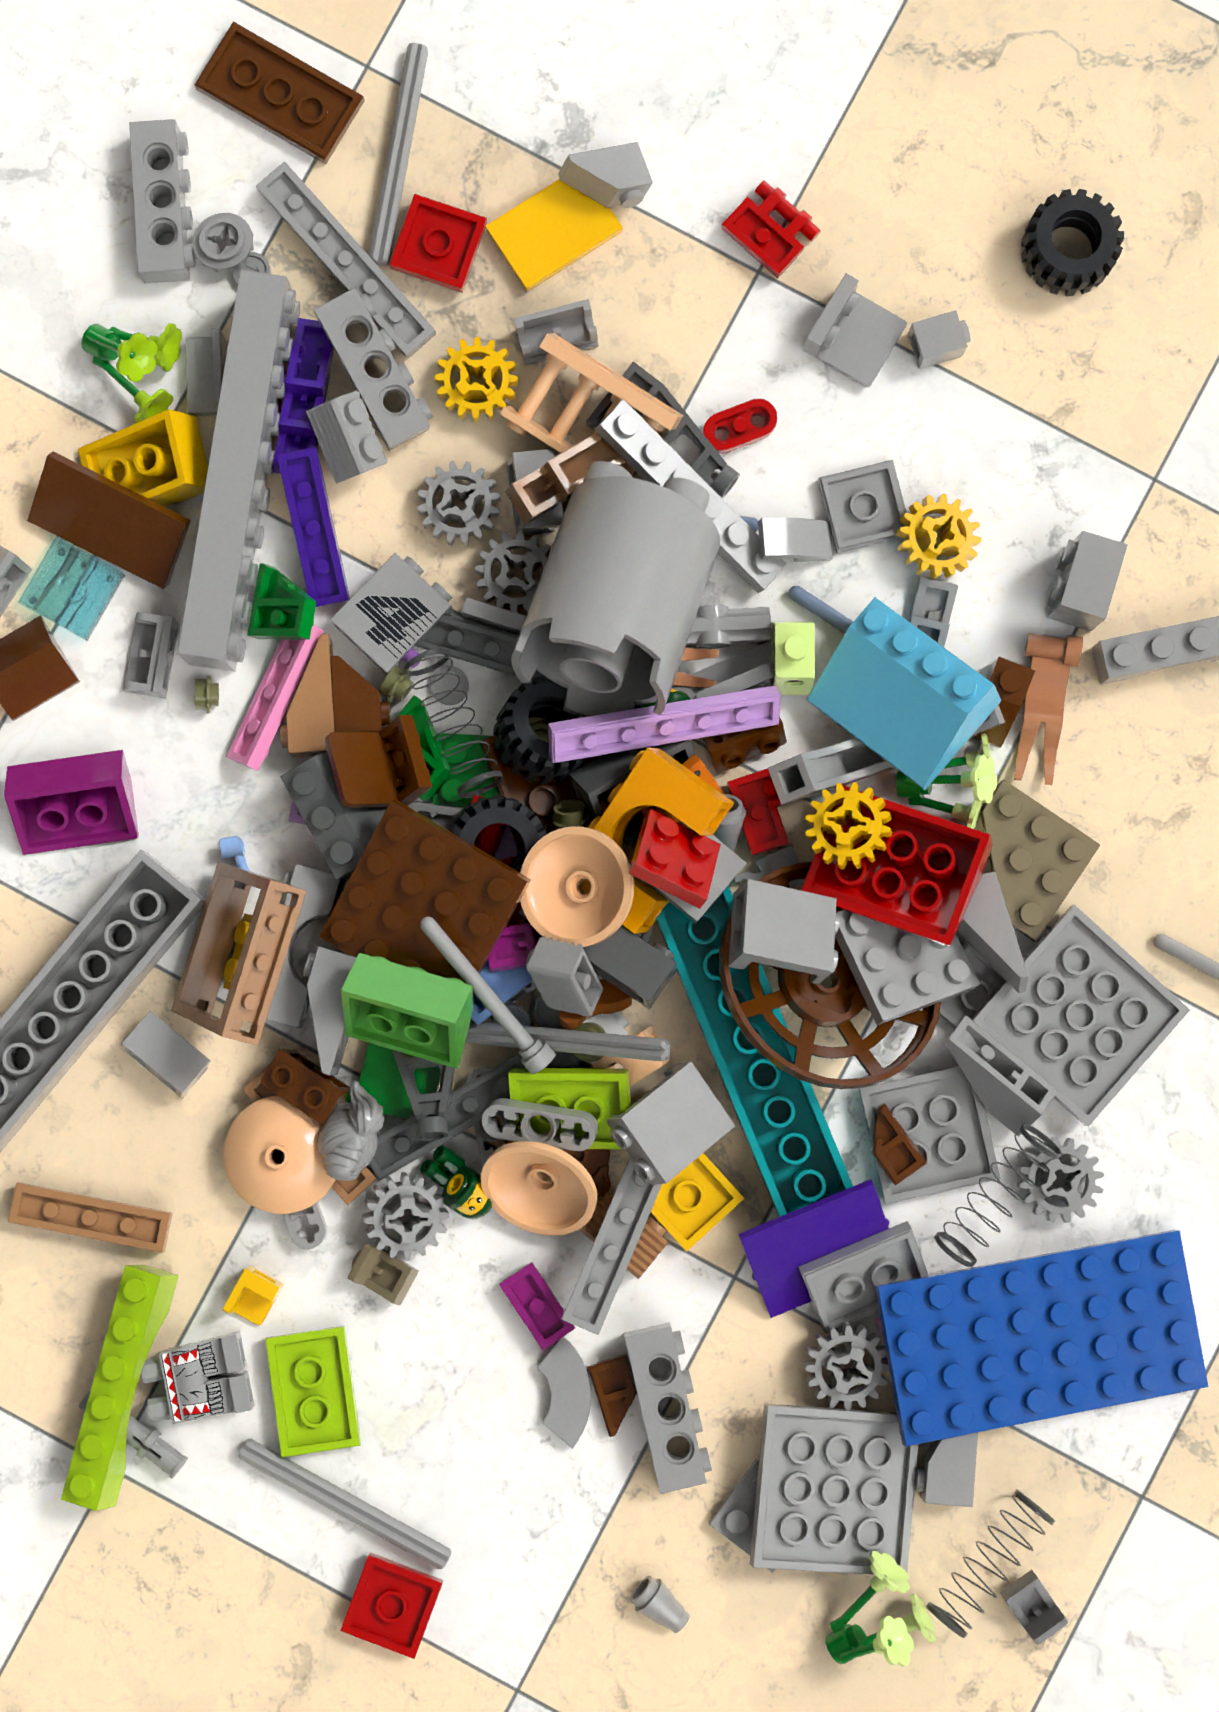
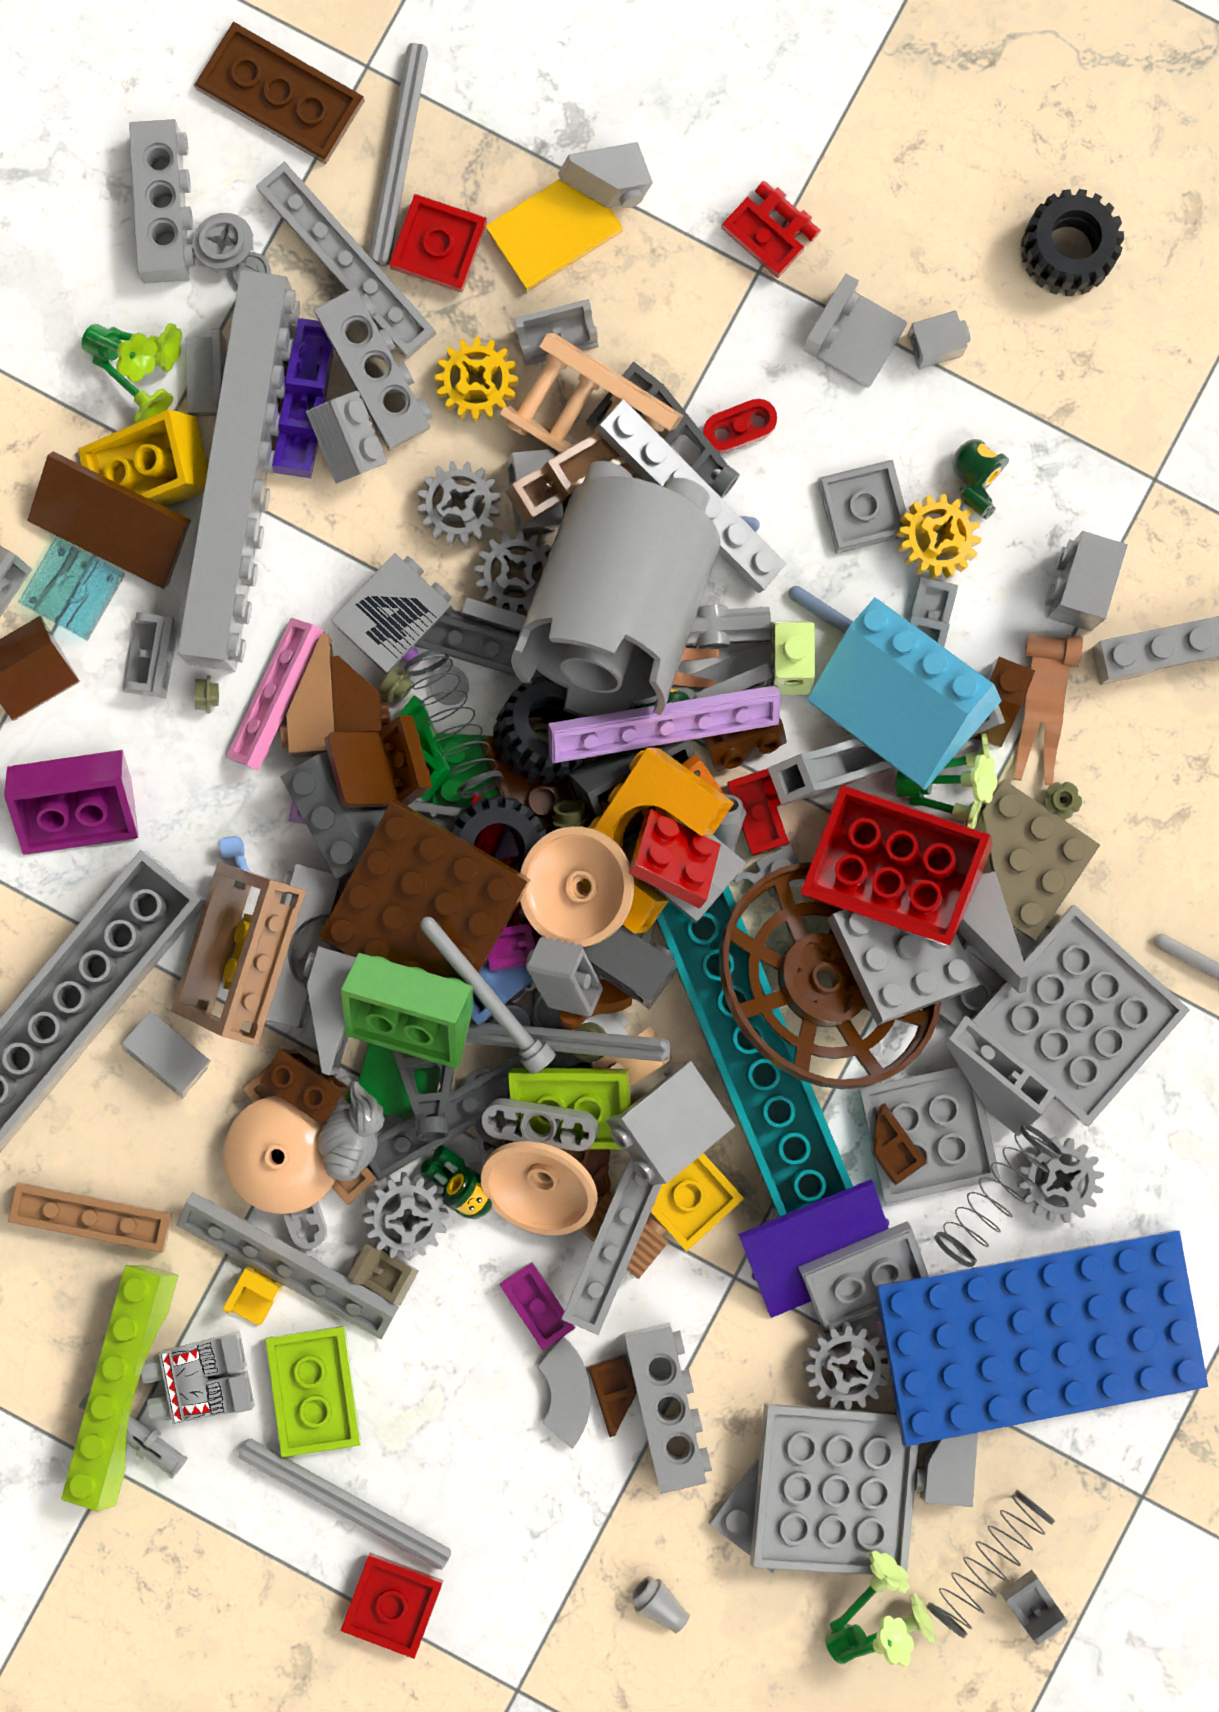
(280, 608): green wing -> none
(286, 1265): none -> light grey plate
(313, 526): dark purple plate -> none
(783, 929): light grey panel -> none
(795, 538): light grey slope -> none
(832, 822): yellow gear -> none
(978, 468): none -> dark green piece
(1065, 790): none -> olive plate

